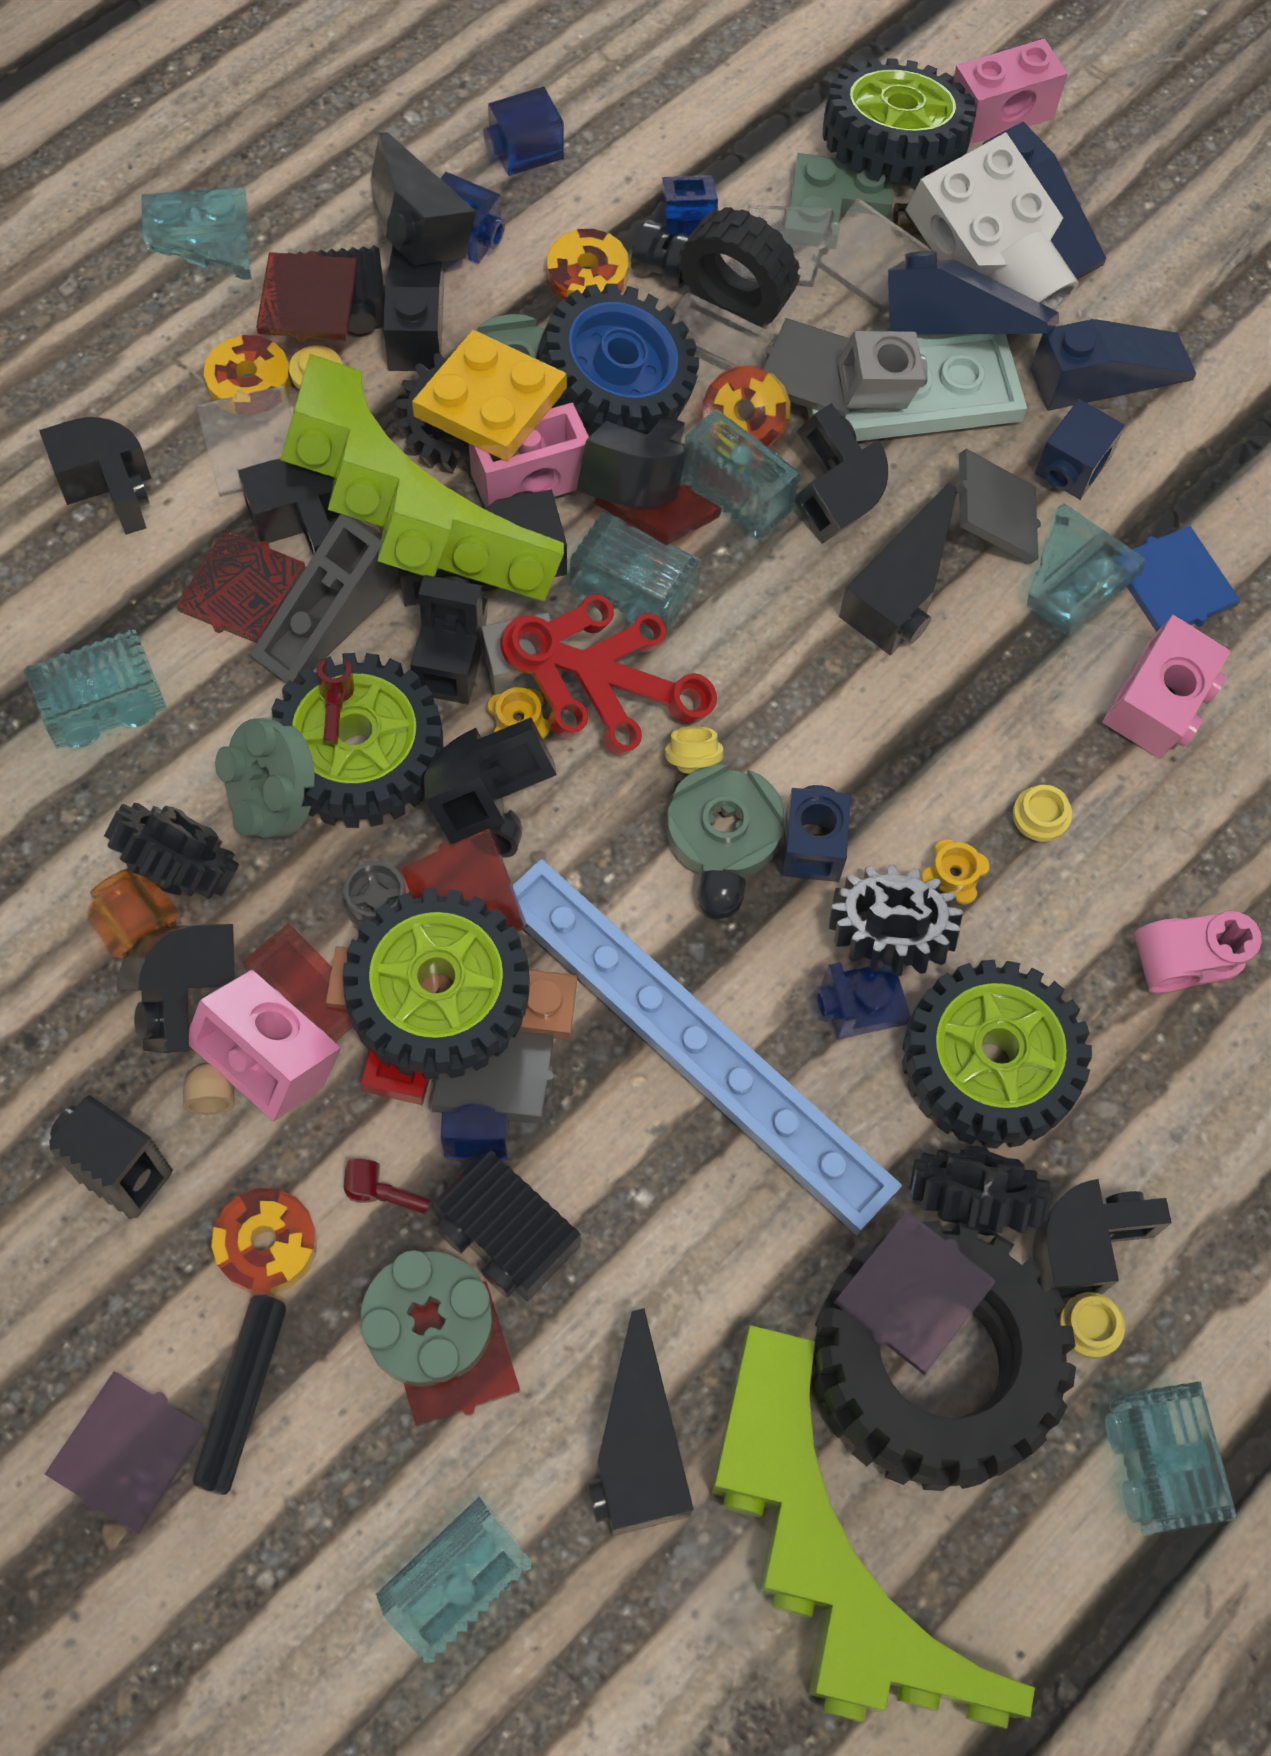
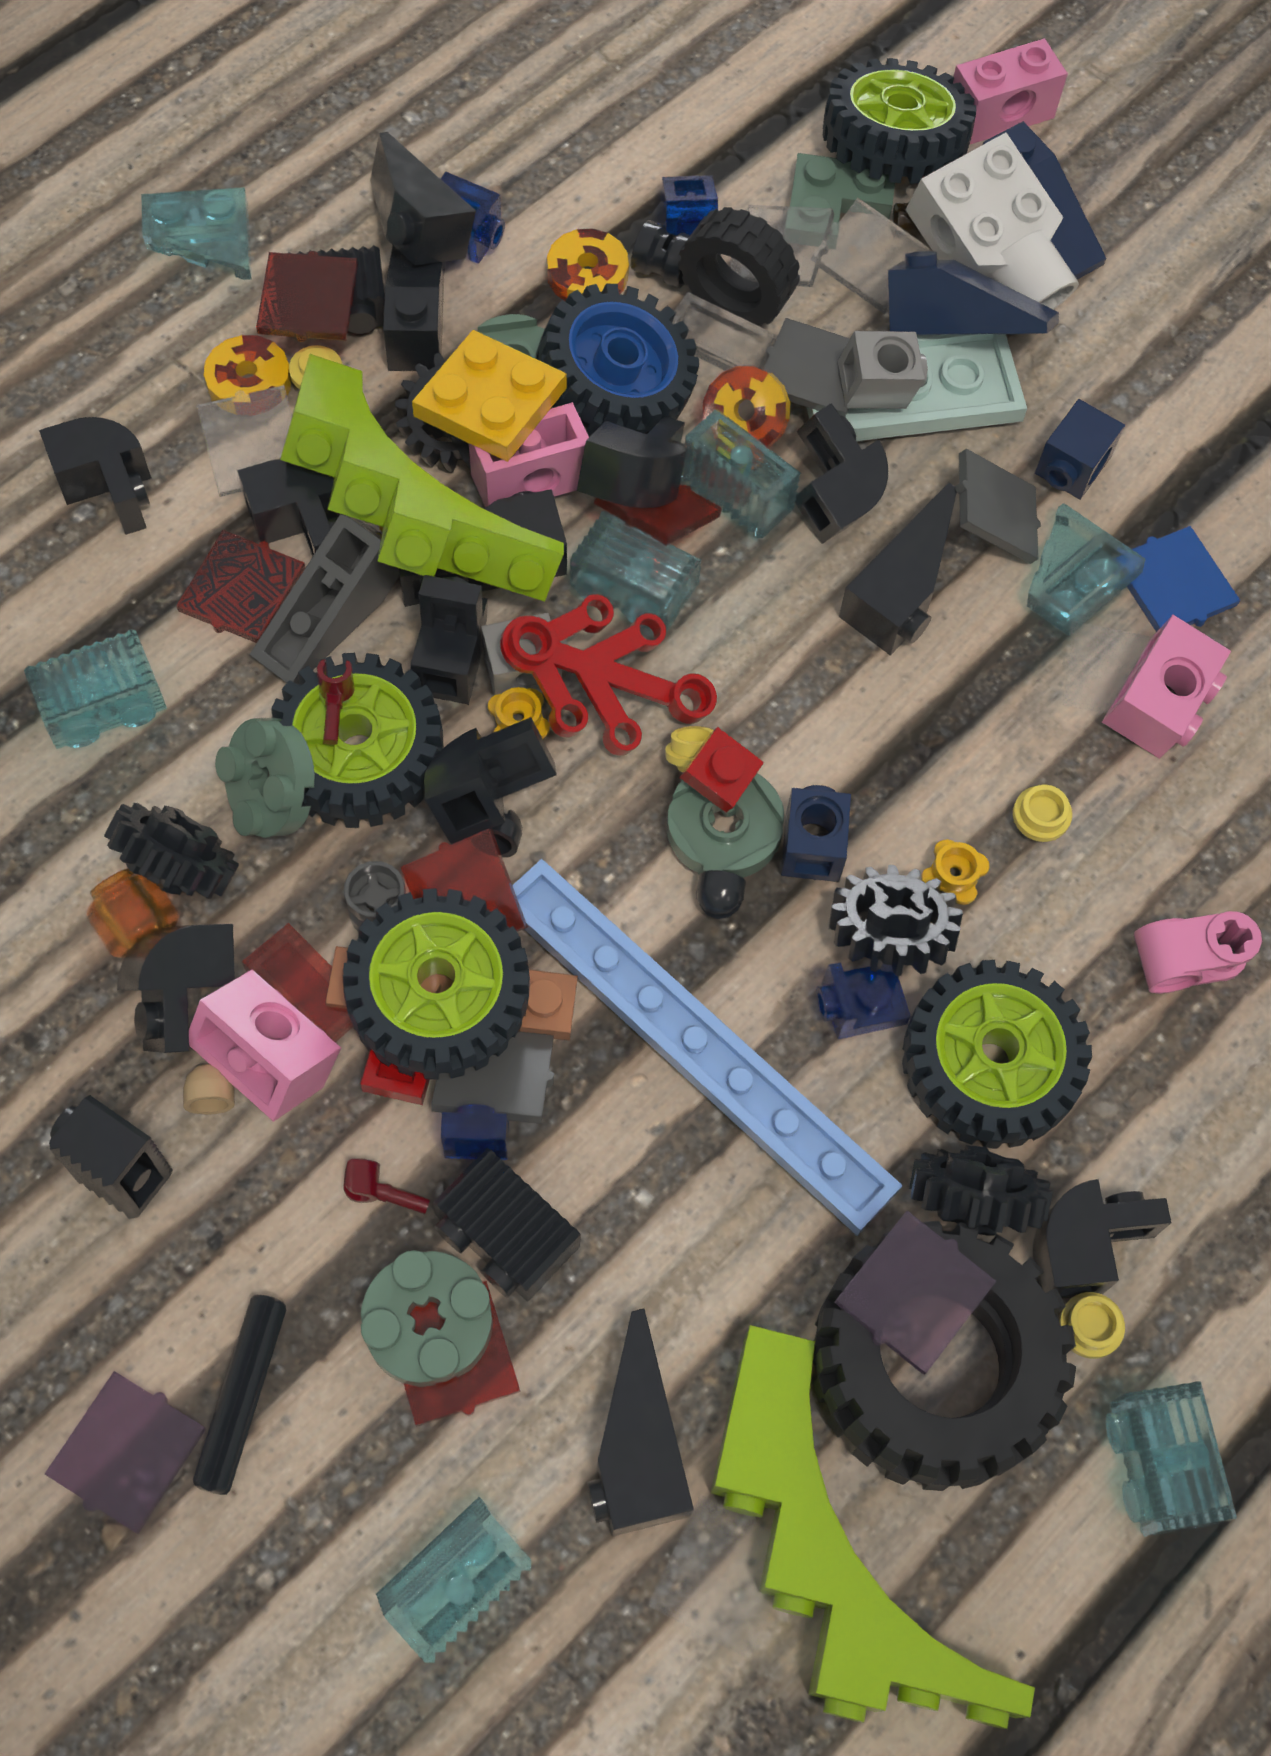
(258, 1213): clear red piece -> none
(525, 131): clear blue brick -> none
(721, 770): none -> red plate
(1105, 361): dark blue slope -> none

